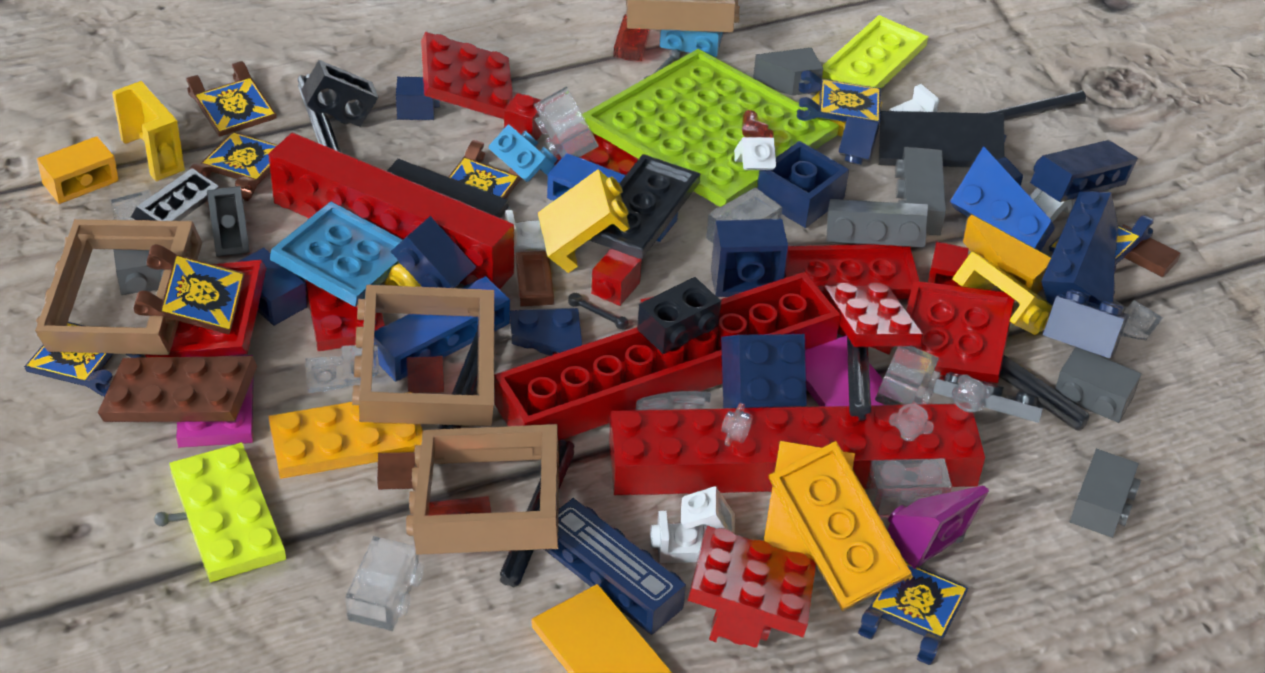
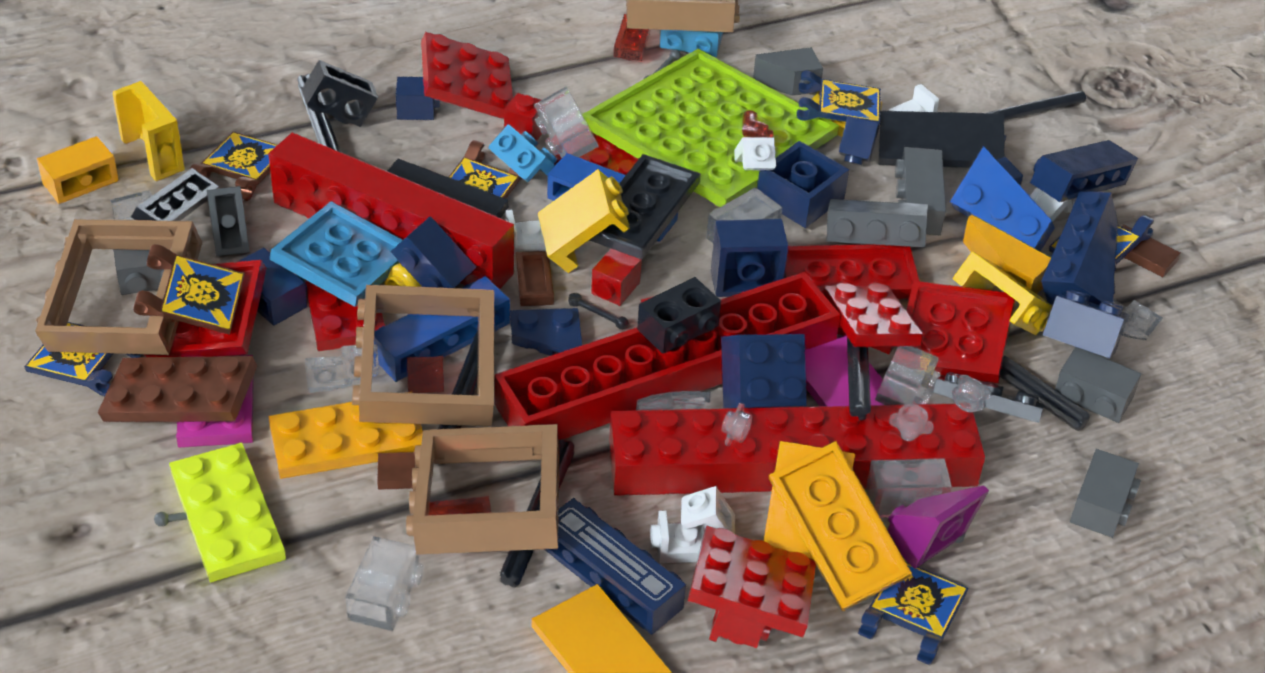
(234, 104): flag -> none
(875, 54): neon yellow plate -> none
(946, 263): red brick -> none

